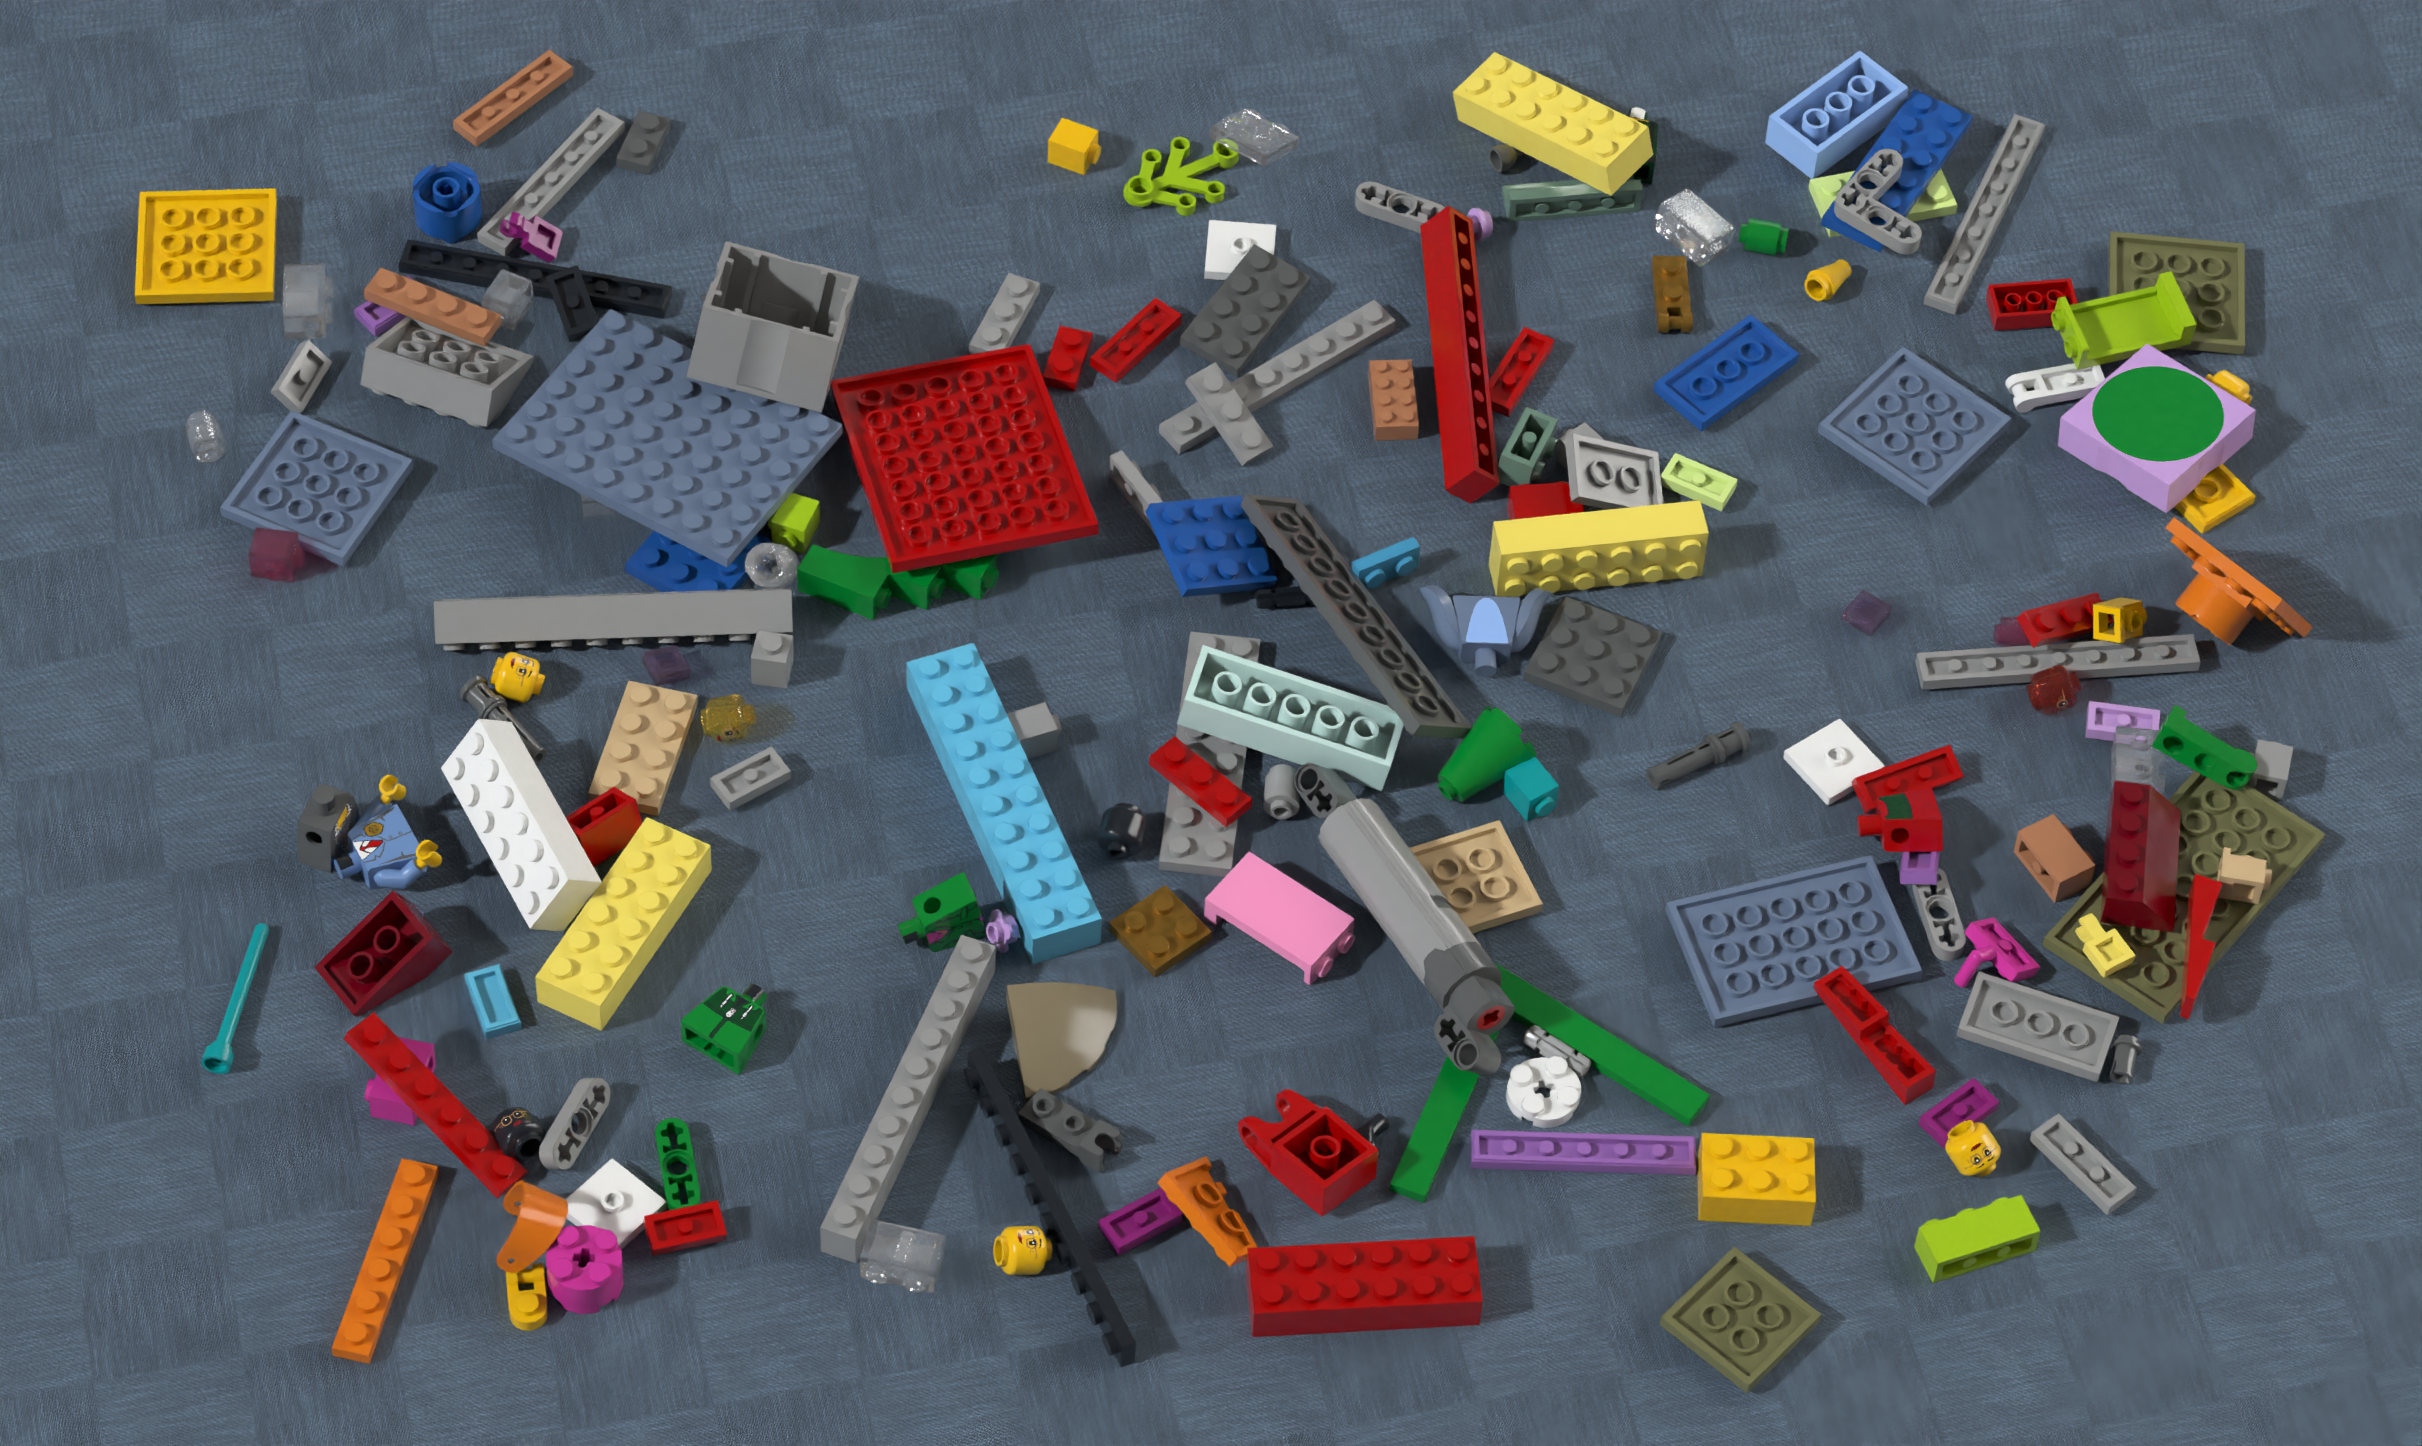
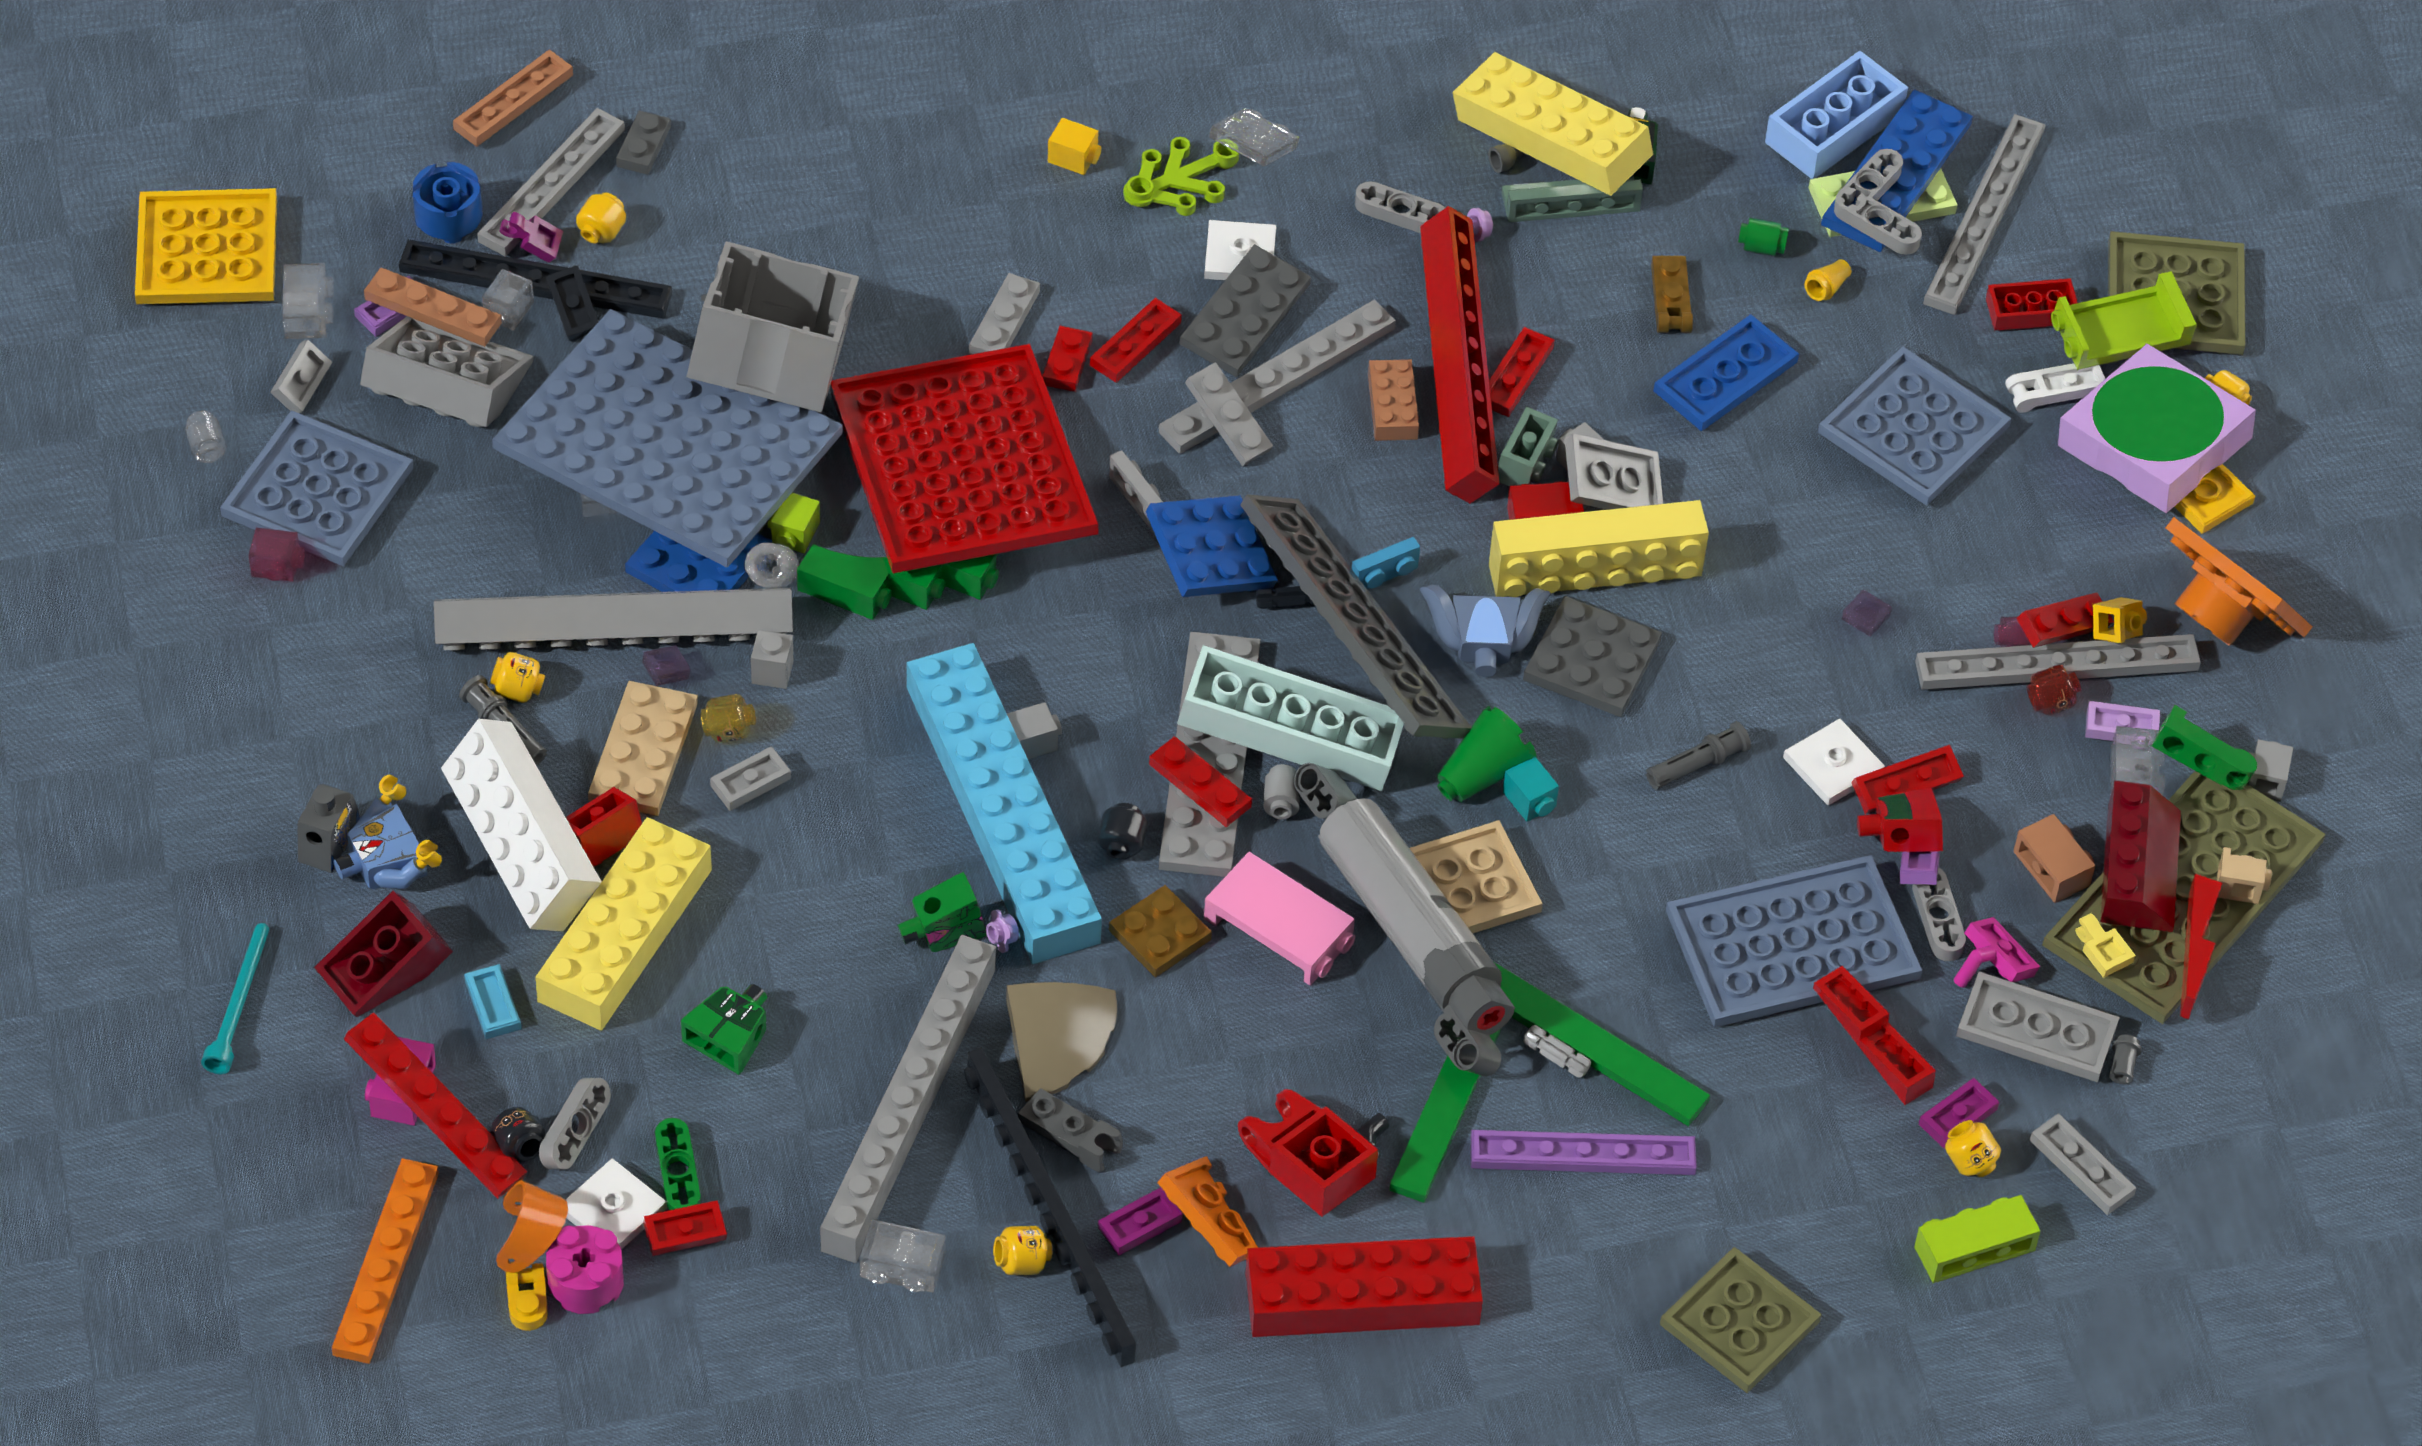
(601, 218): none -> yellow head
(1547, 1073): white plate -> none
(1693, 227): clear brick -> none
(1698, 482): yellowish green plate -> none
(1756, 1179): yellow brick -> none

